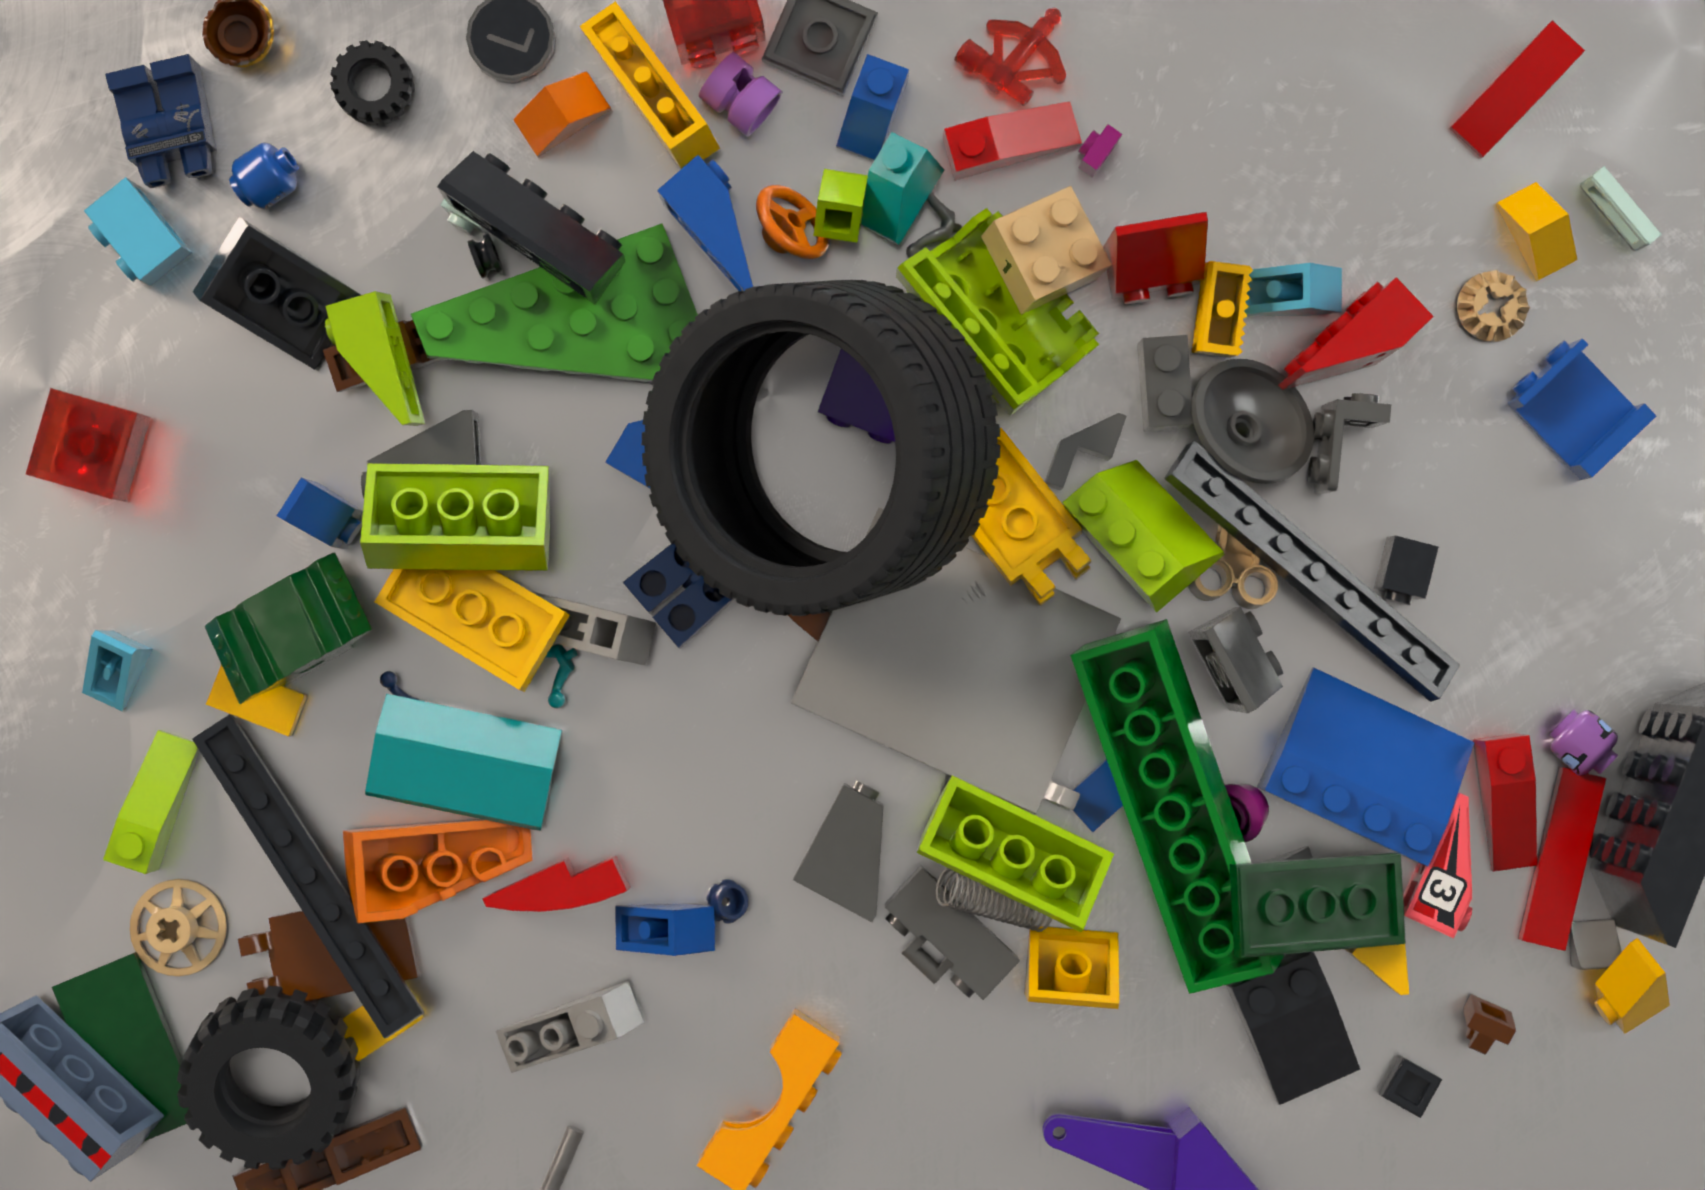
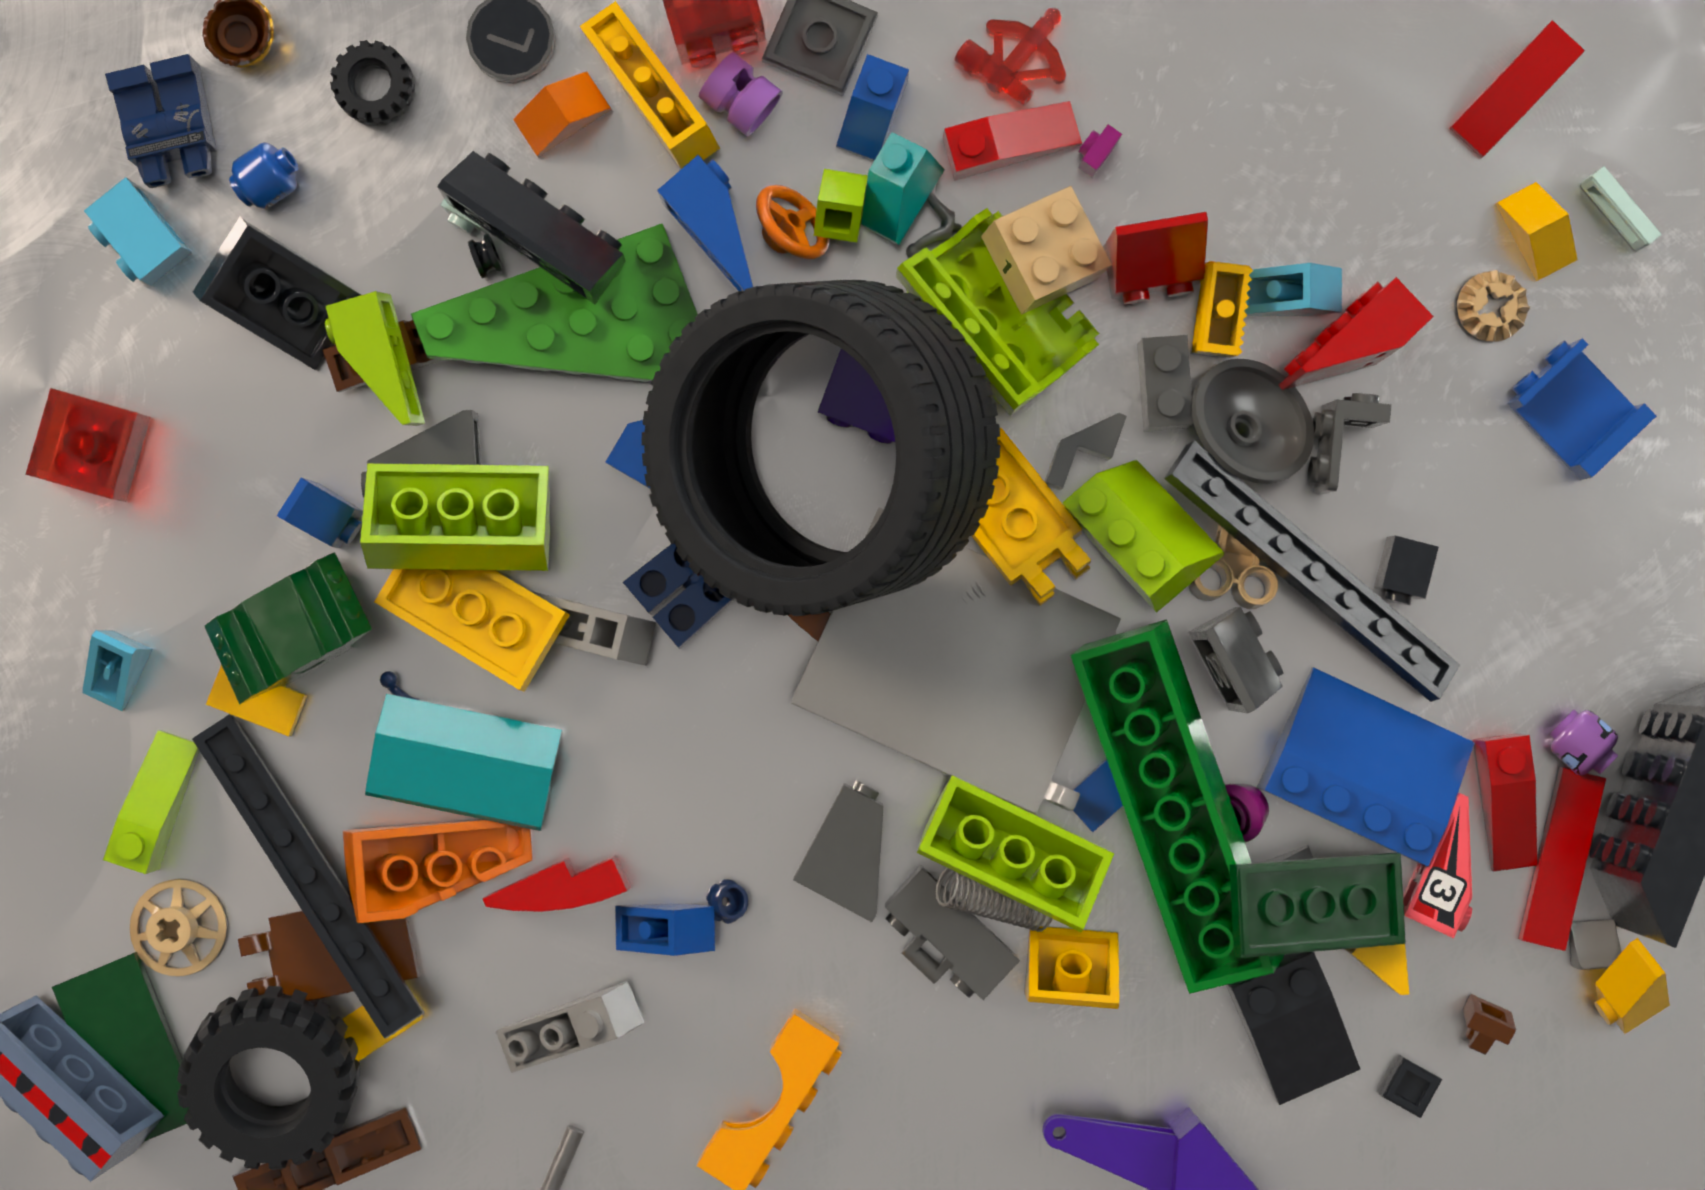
(556, 698): teal piece -> none

